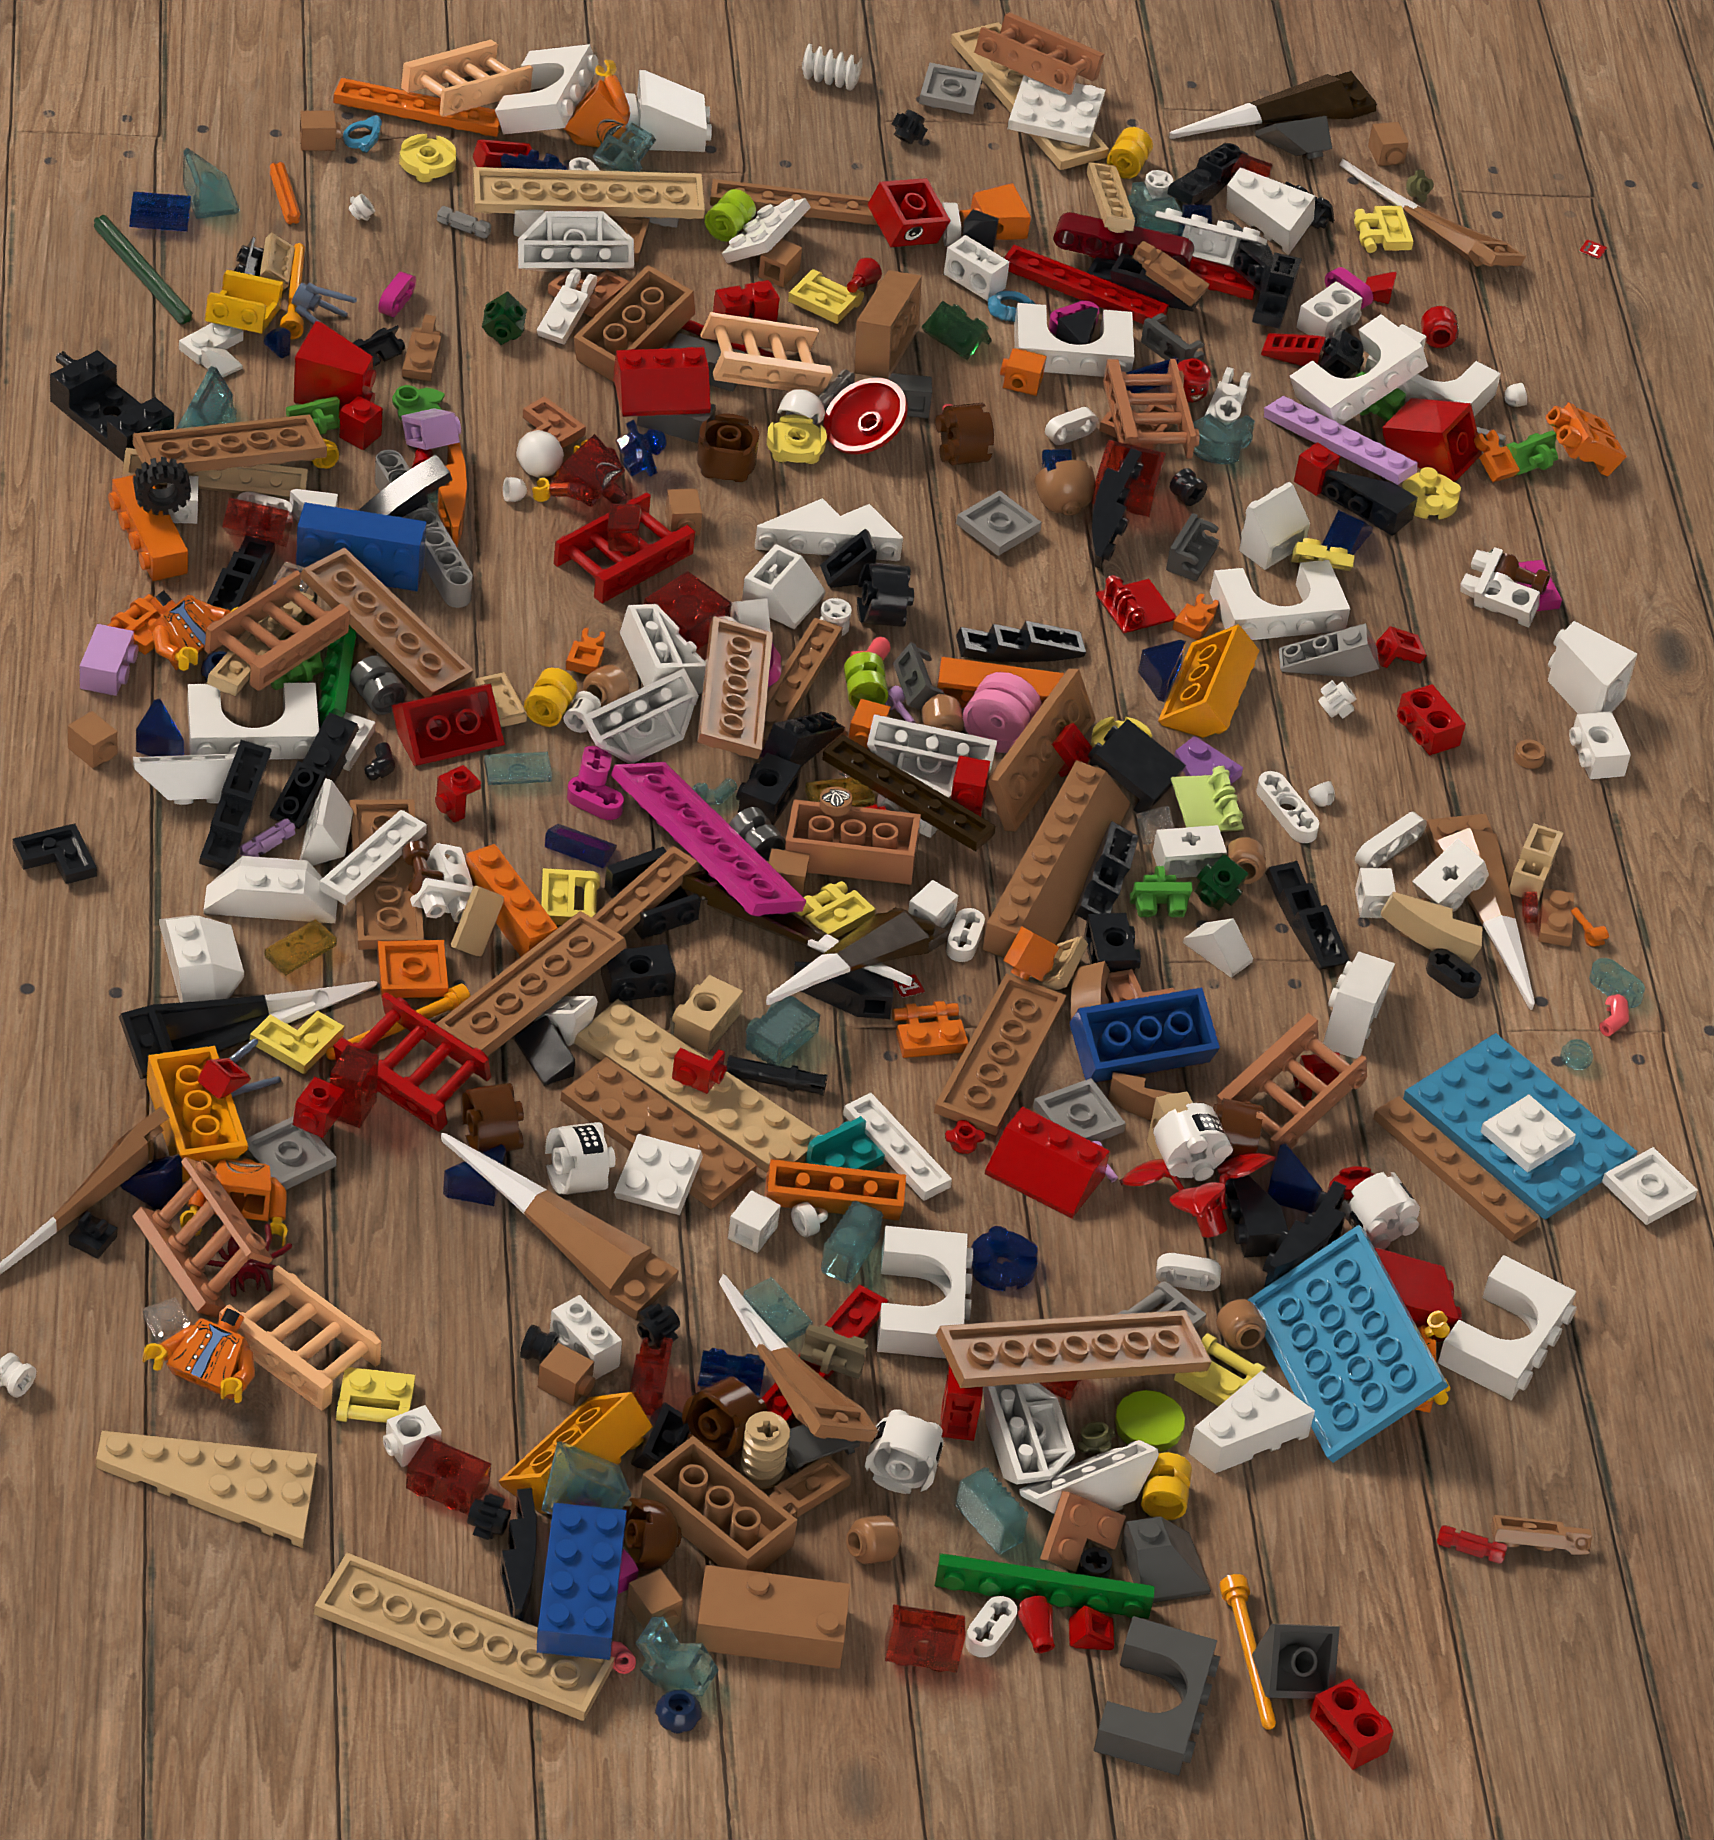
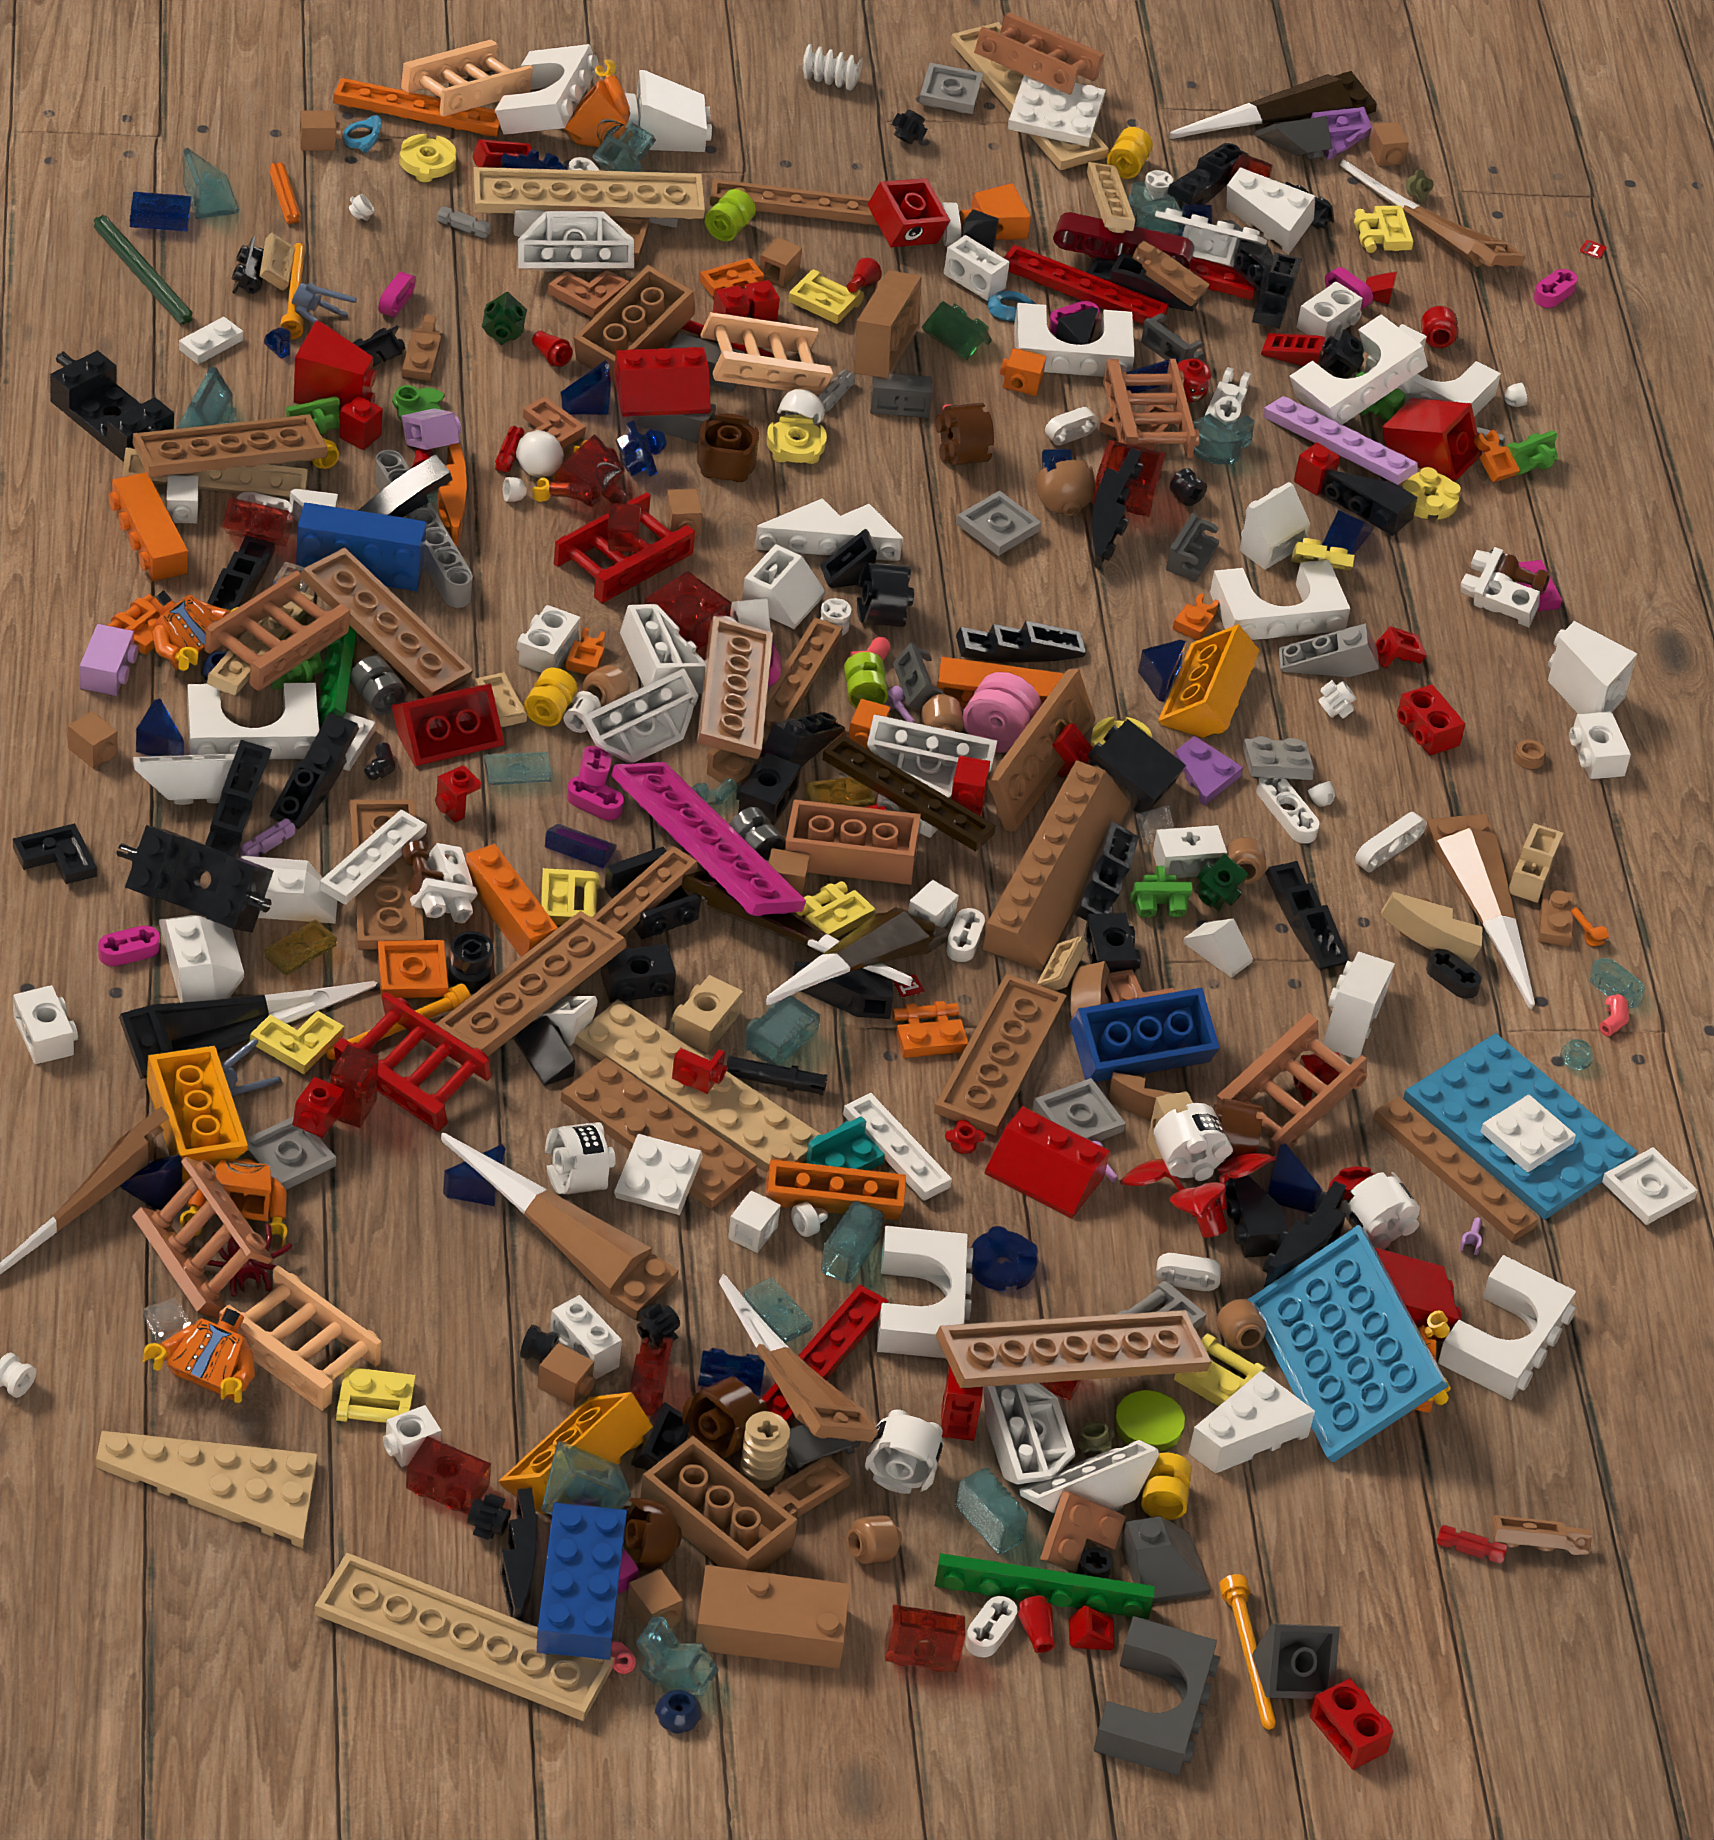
(44, 1024): none -> white brick
(92, 1235): black tile -> none
(128, 945): none -> dark pink beam
(159, 473): black tyre -> none
(171, 870): none -> black brick
(221, 360): white slope -> none
(222, 1077): red slope -> none
(244, 302): yellow panel -> none
(327, 826): white slope -> none
(470, 960): none -> black wheel
(477, 921): tan slope -> none
(492, 1117): reddish brown brick -> none
(508, 449): none -> red axle
(548, 639): none -> white brick
(554, 349): none -> red cone
(567, 308): white hinge -> none
(589, 393): none -> clear blue slope
(726, 764): none -> medium nougat bracket
(730, 275): none -> orange plate
(765, 230): white plate -> none
(834, 1351): dark tan hips -> none
(835, 801): tile -> none
(865, 416): red dish -> none
(1031, 955): orange brick -> none
(1134, 604): red hinge -> none
(1209, 800): yellowish green hinge -> none
(1278, 758): none -> light grey plate
(1345, 128): none -> medium lavender wing
(1373, 891): white brick -> none
(1452, 876): white brick -> none
(1472, 1237): none -> lavender hand
(1530, 907): clear red tile -> none
(1555, 288): none -> dark pink beam
(1586, 437): orange hips -> none

